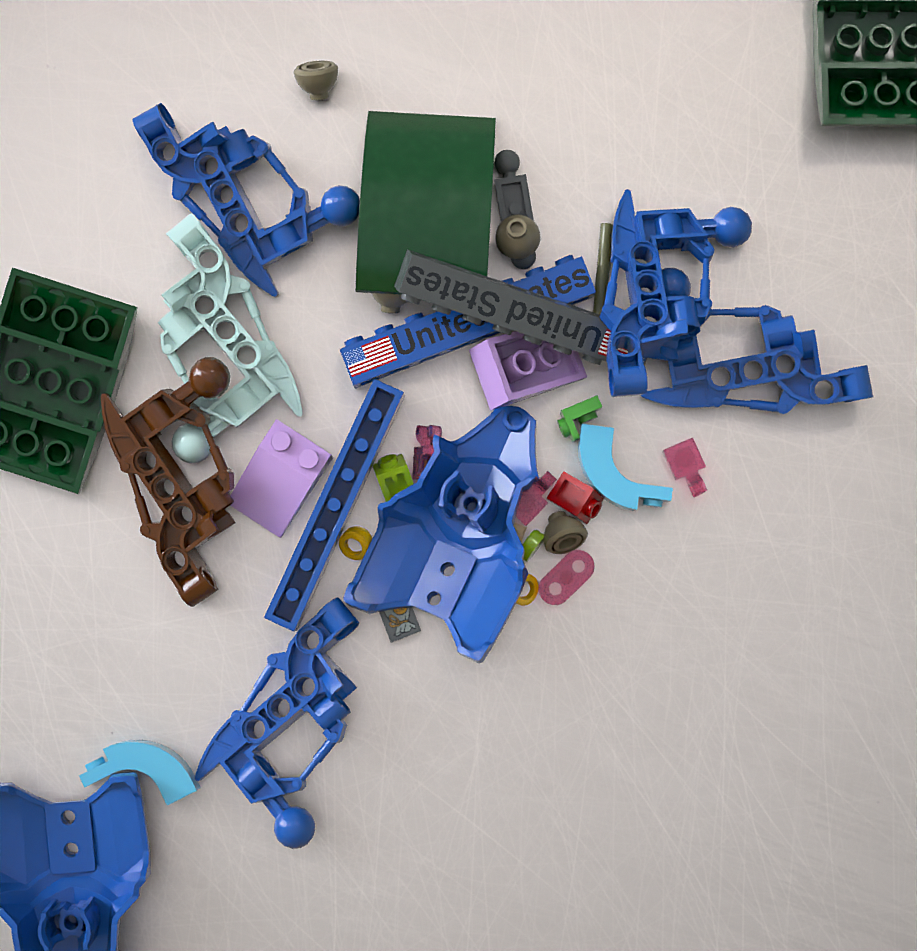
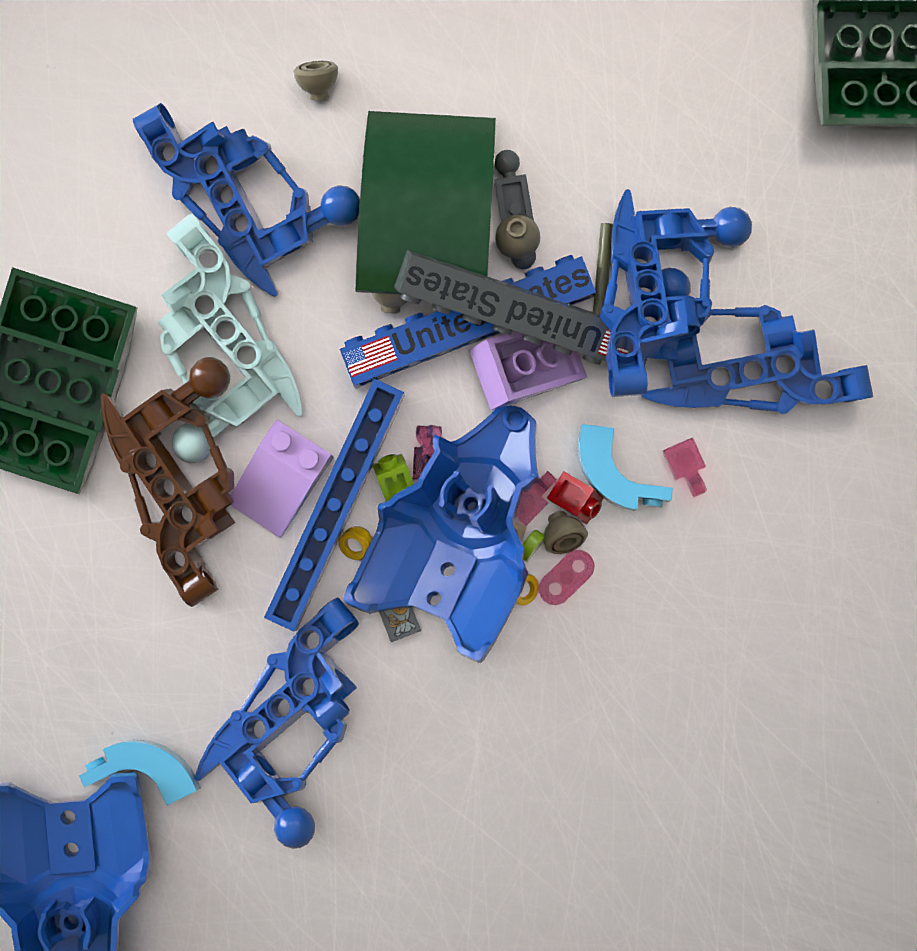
(583, 412): bright green bracket -> none

